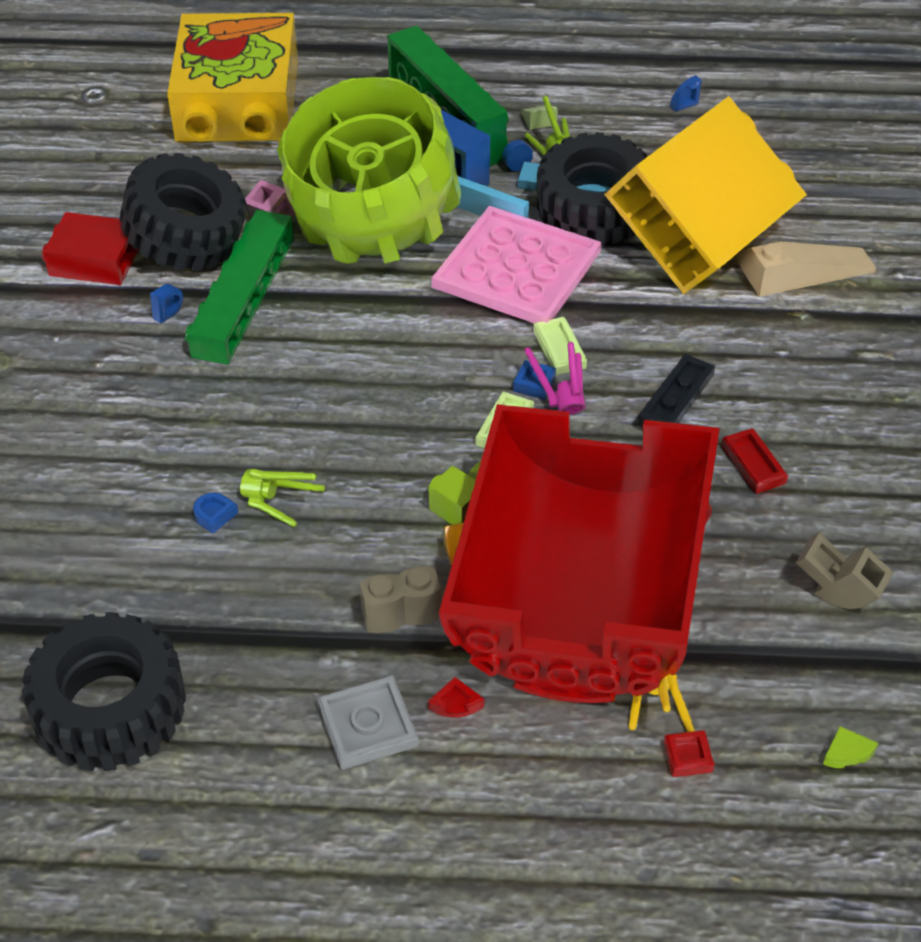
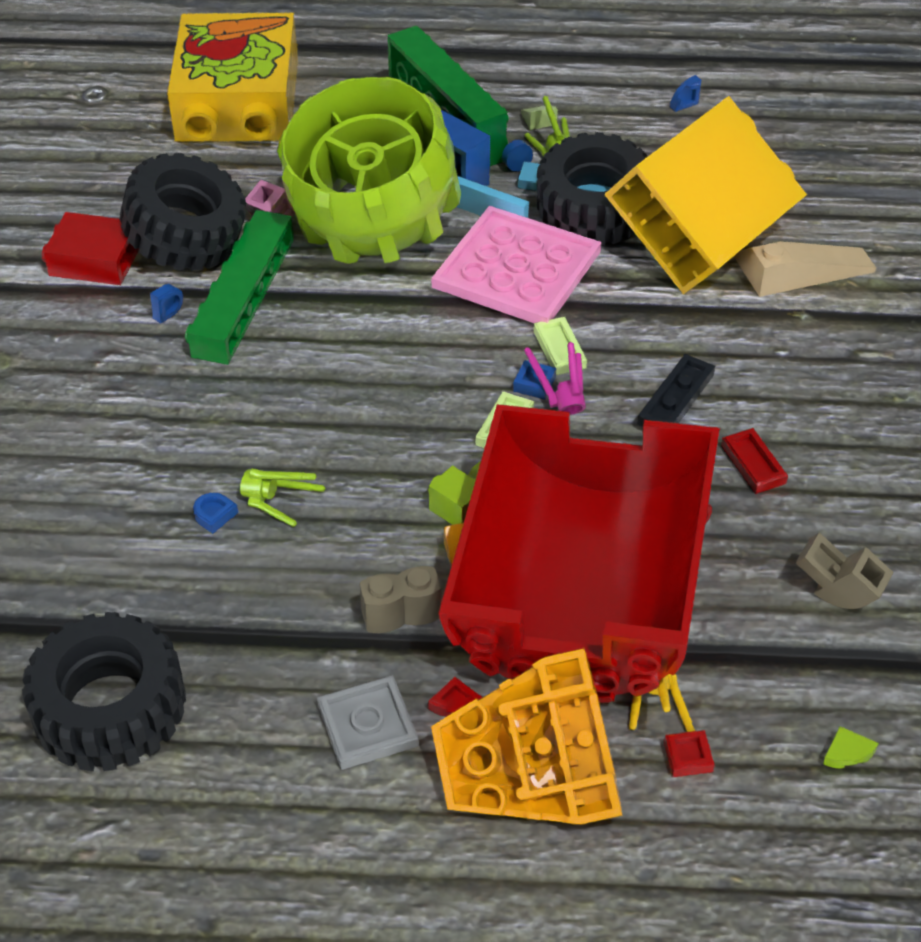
(532, 748): none -> light orange wedge

